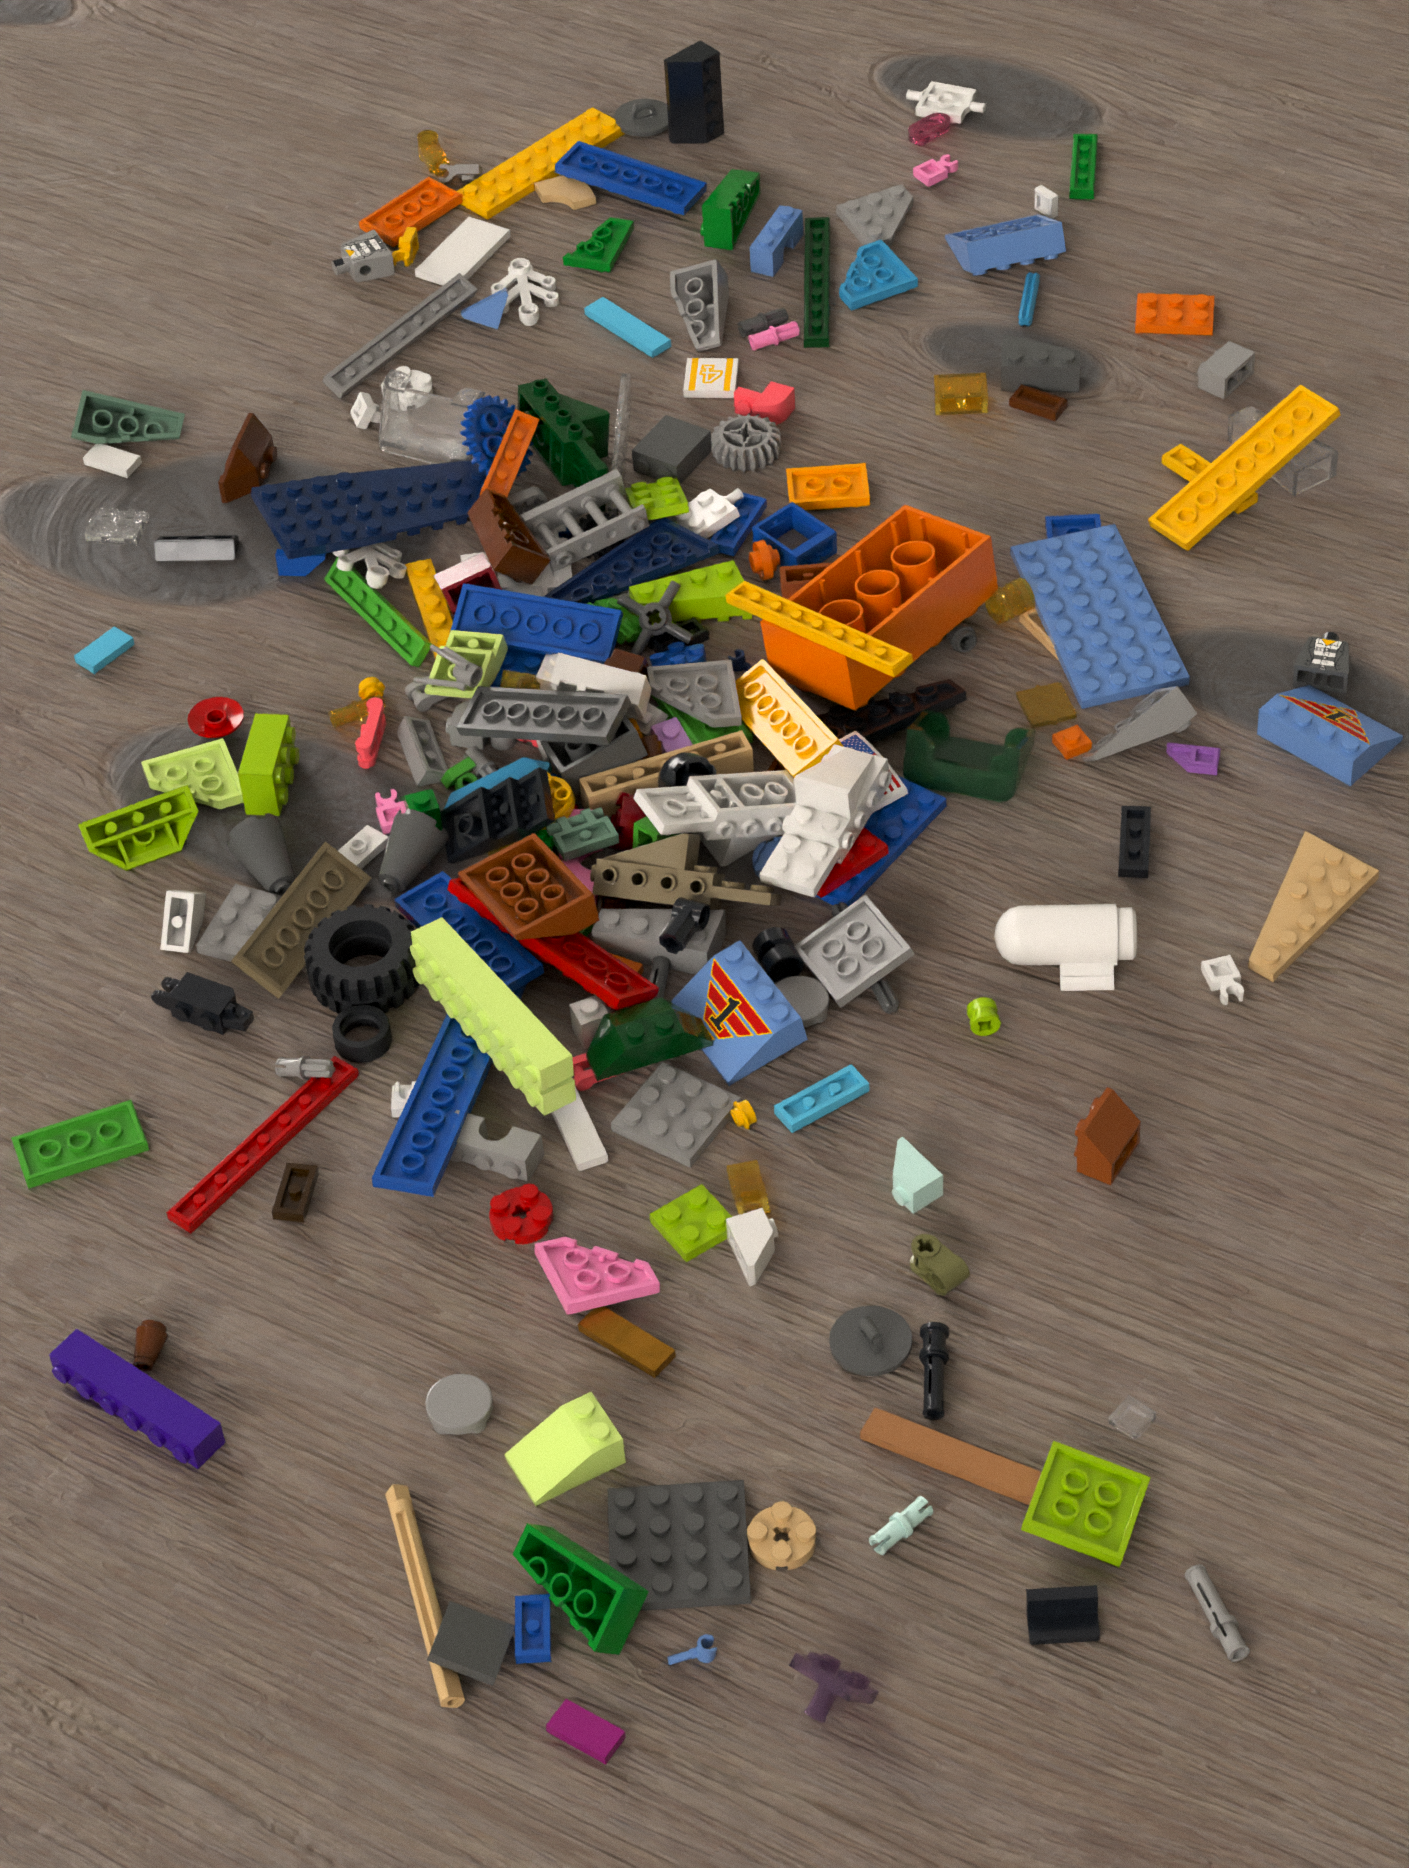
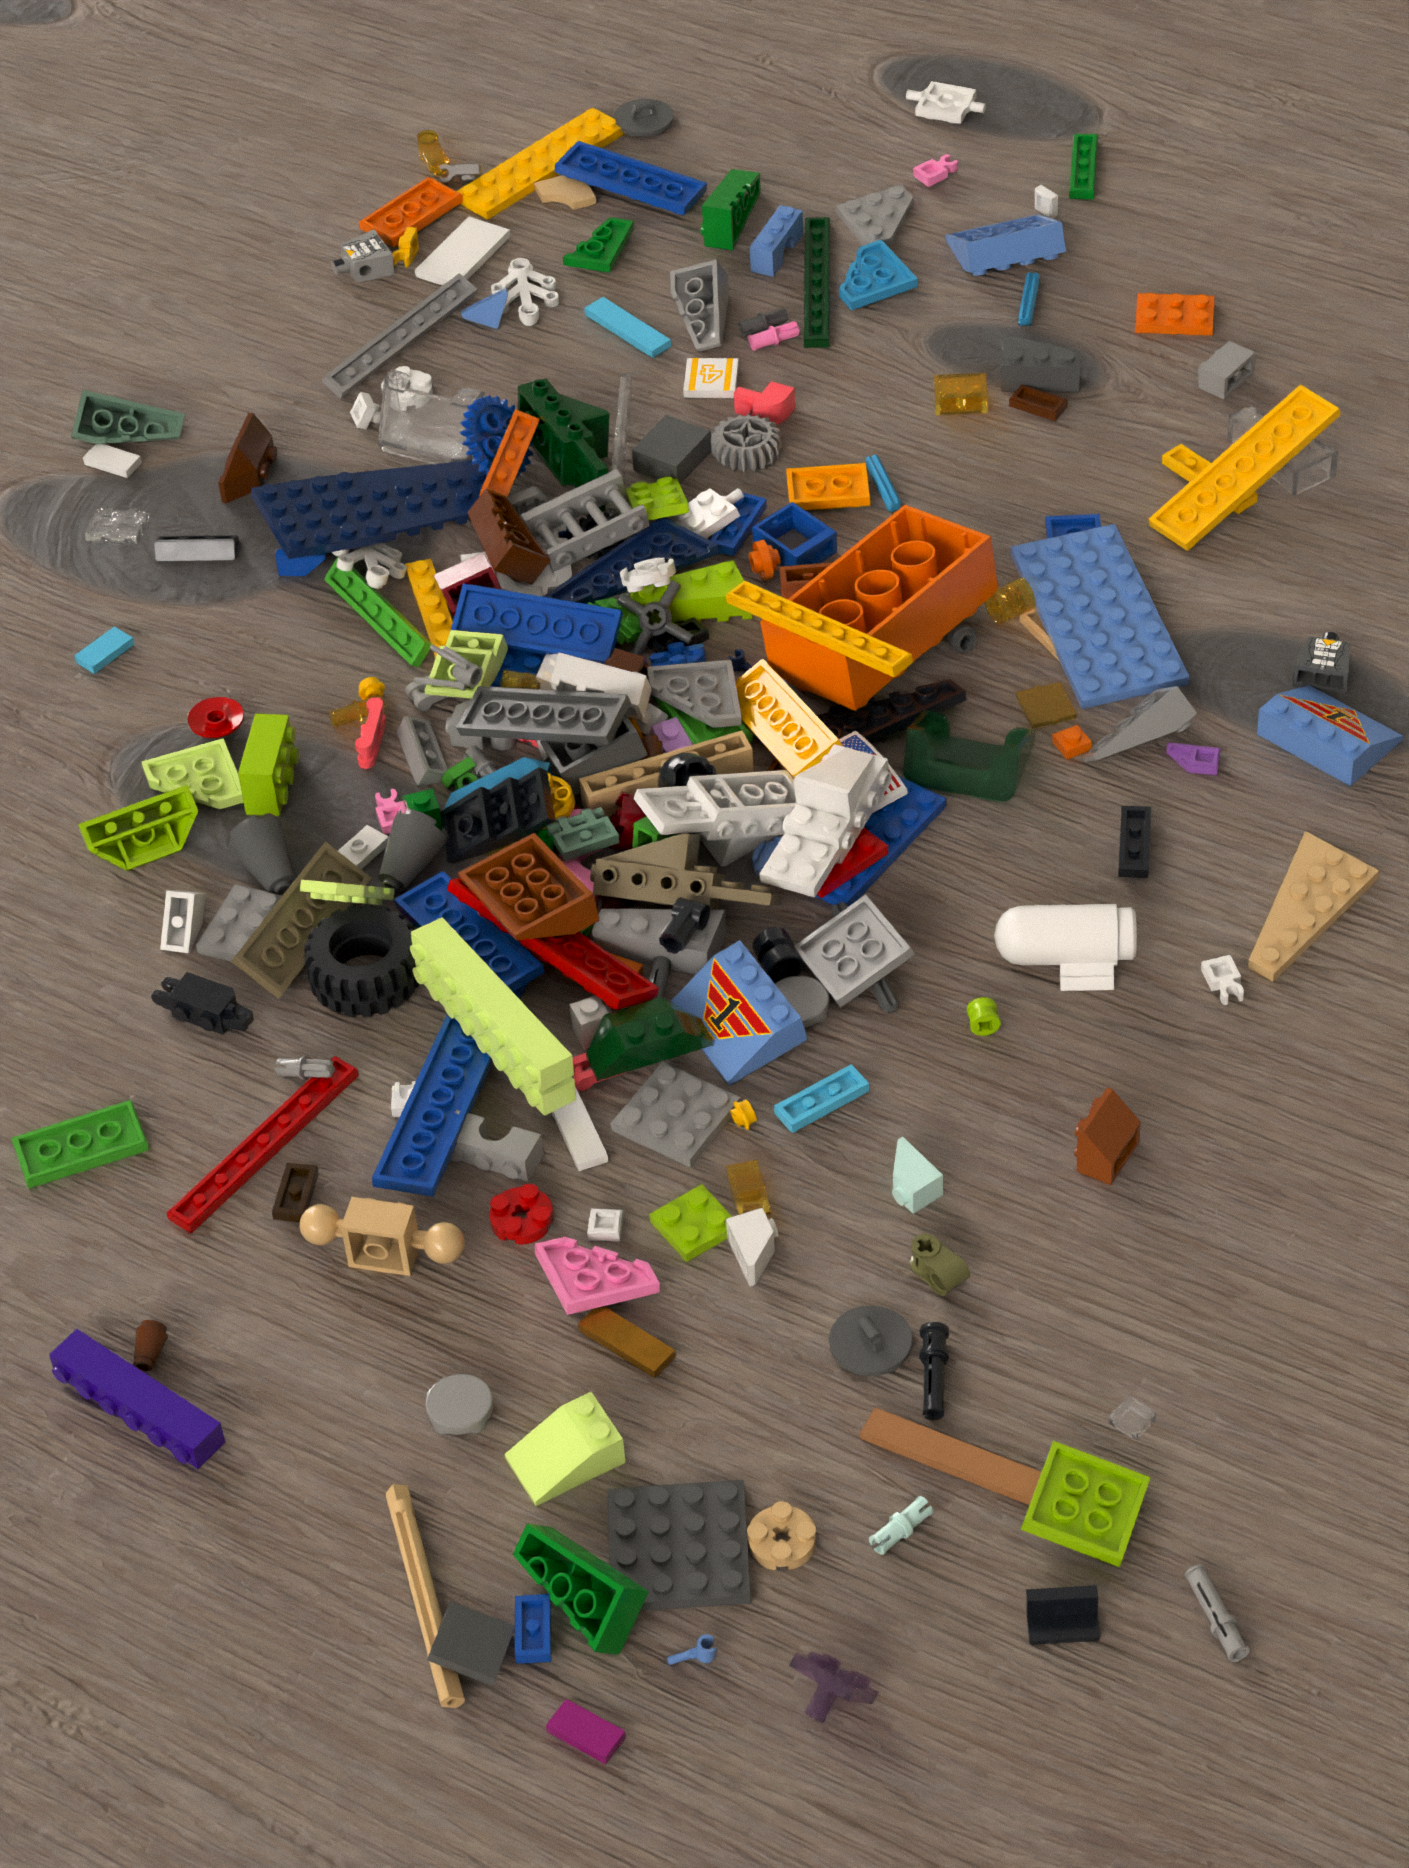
(346, 892): none -> yellowish green plate
(363, 1050): black tyre -> none
(381, 1235): none -> tan brick
(605, 1225): none -> white tile
(648, 572): none -> white plate
(694, 95): black slope -> none
(883, 483): none -> dark azure axle
(928, 128): clear pink plate -> none

